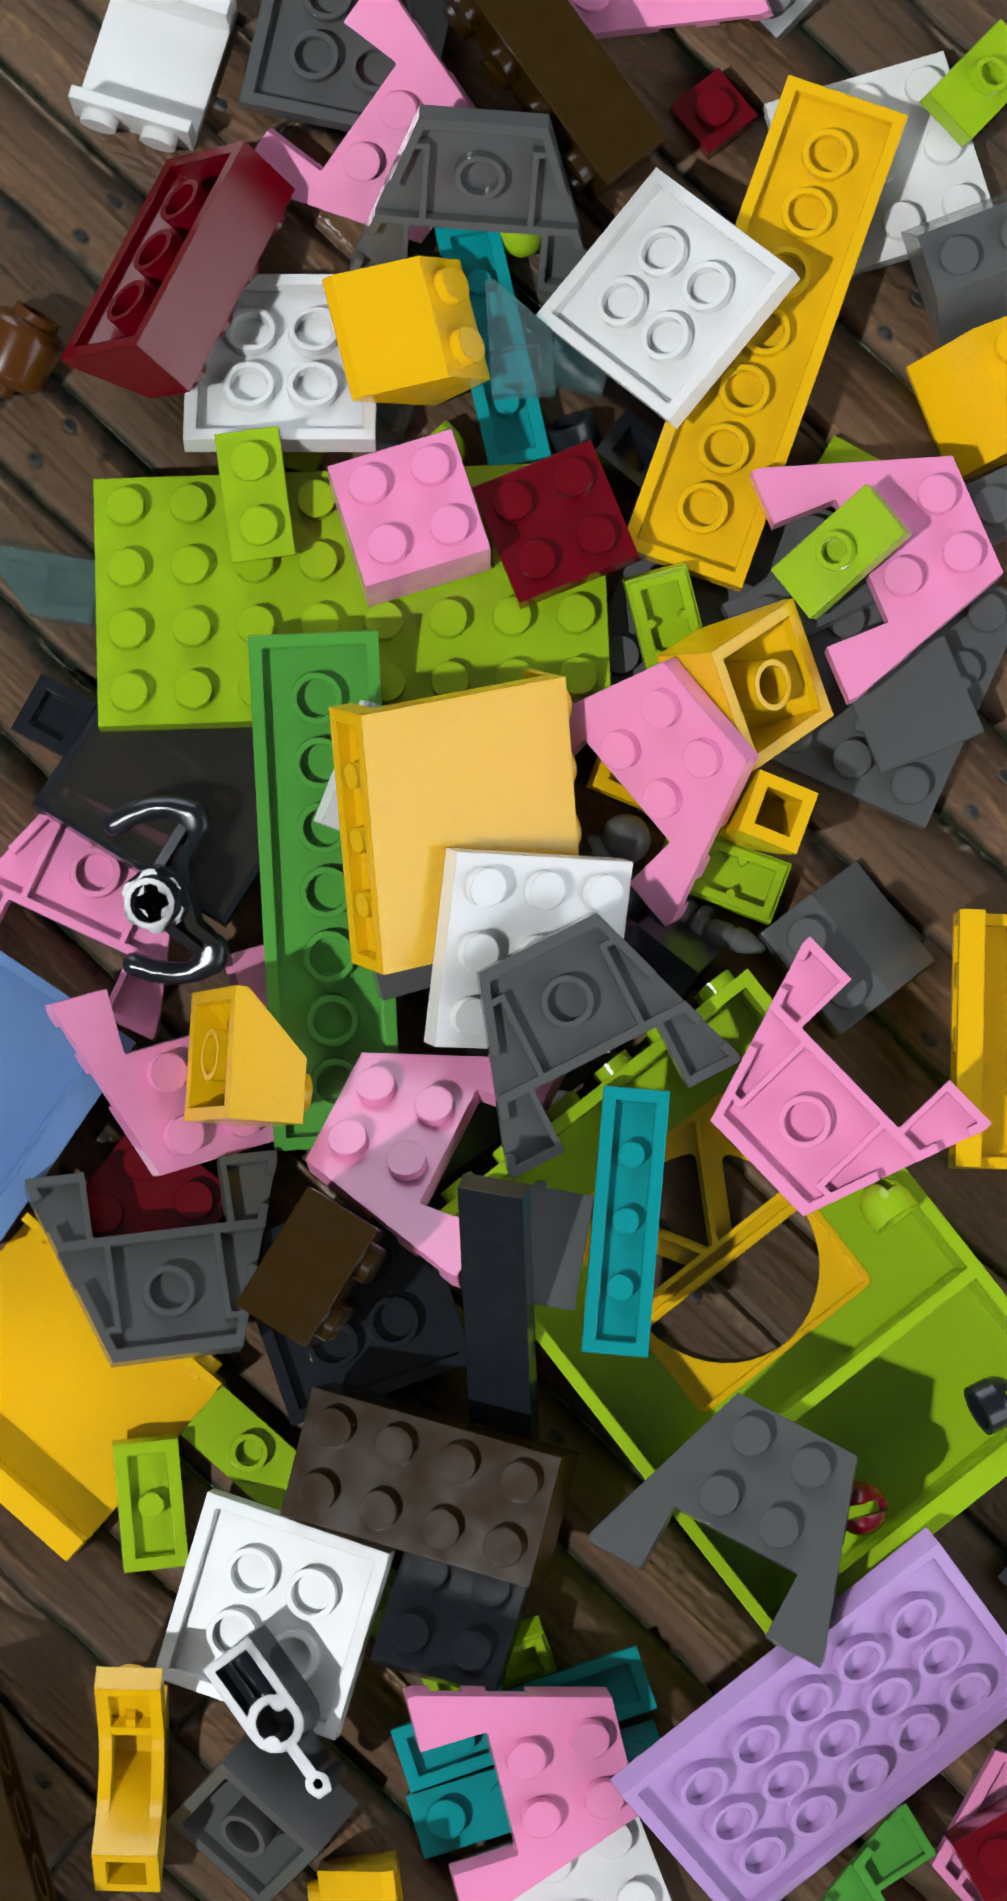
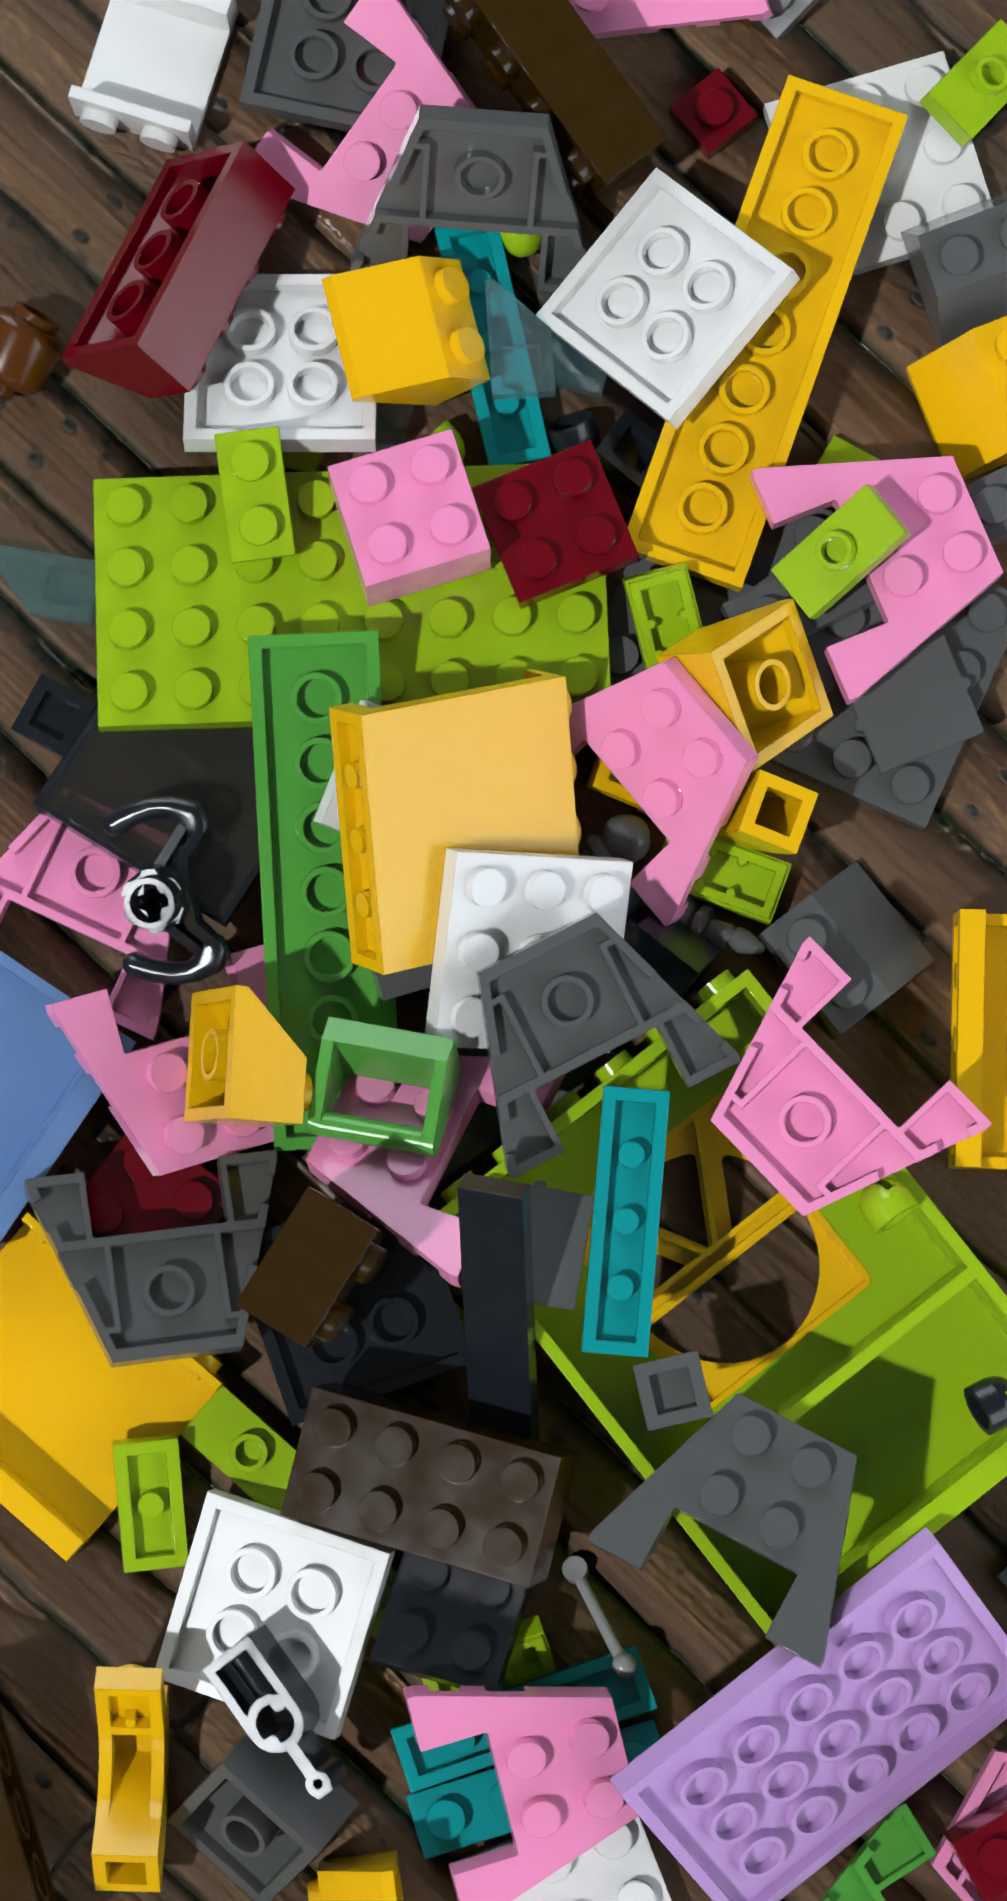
(387, 1056): none -> bright green tile
(576, 1572): none -> light grey hinge
(672, 1390): none -> dark grey plate
(868, 1523): dark red hinge -> none

